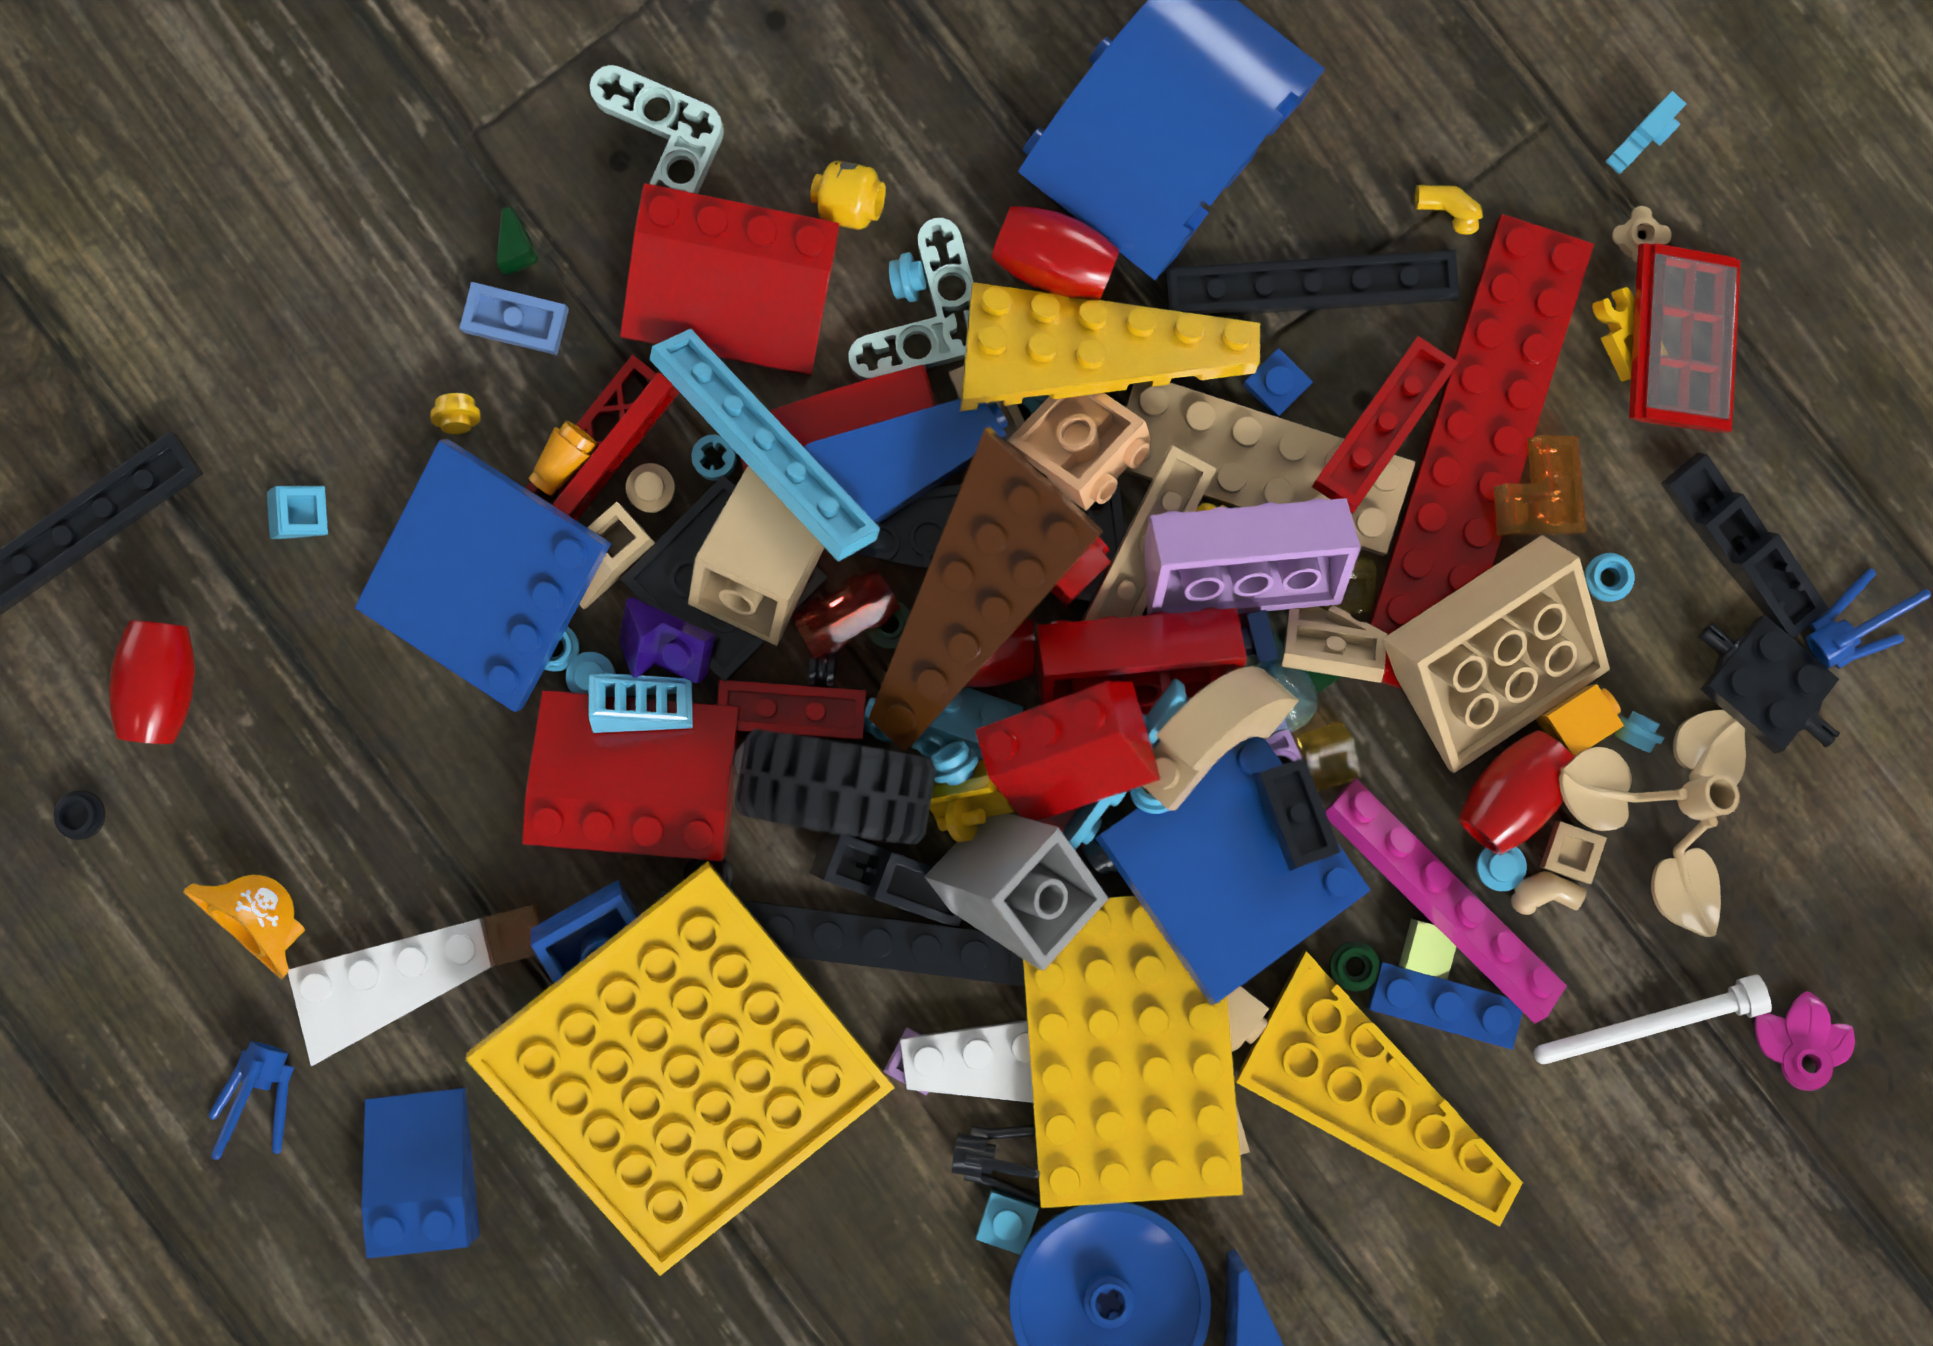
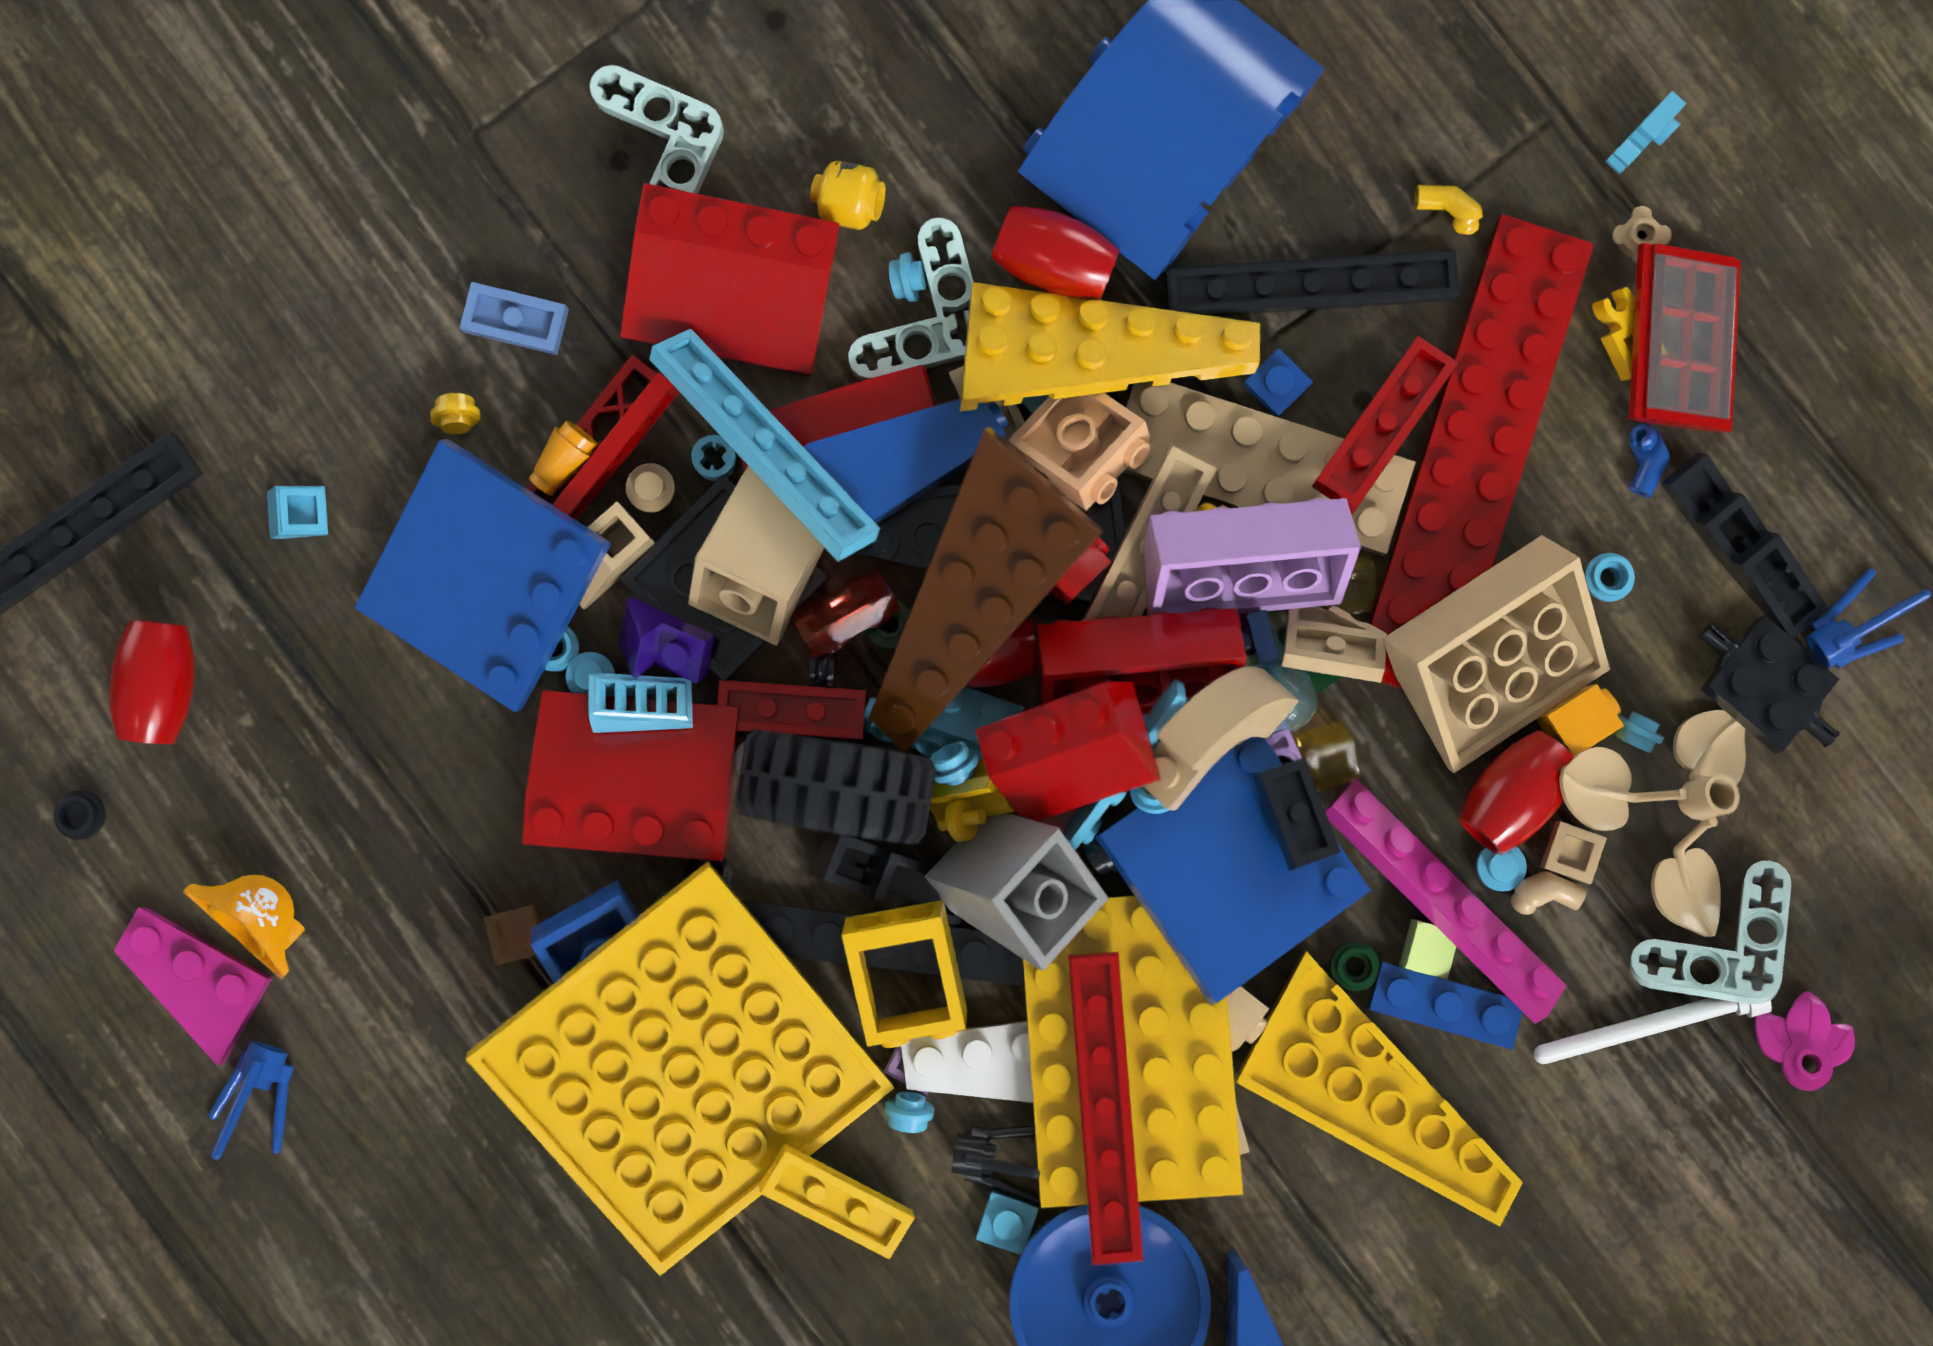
(194, 980): none -> dark pink wing
(372, 987): white wing -> none
(418, 1174): blue slope -> none
(514, 244): dark green slope -> none
(836, 1201): none -> yellow plate
(895, 928): none -> yellow window
(909, 1112): none -> medium azure plate
(1105, 1108): none -> red tile
(1553, 499): clear orange plate -> none
(1651, 458): none -> blue arm
(1731, 964): none -> light aqua beam

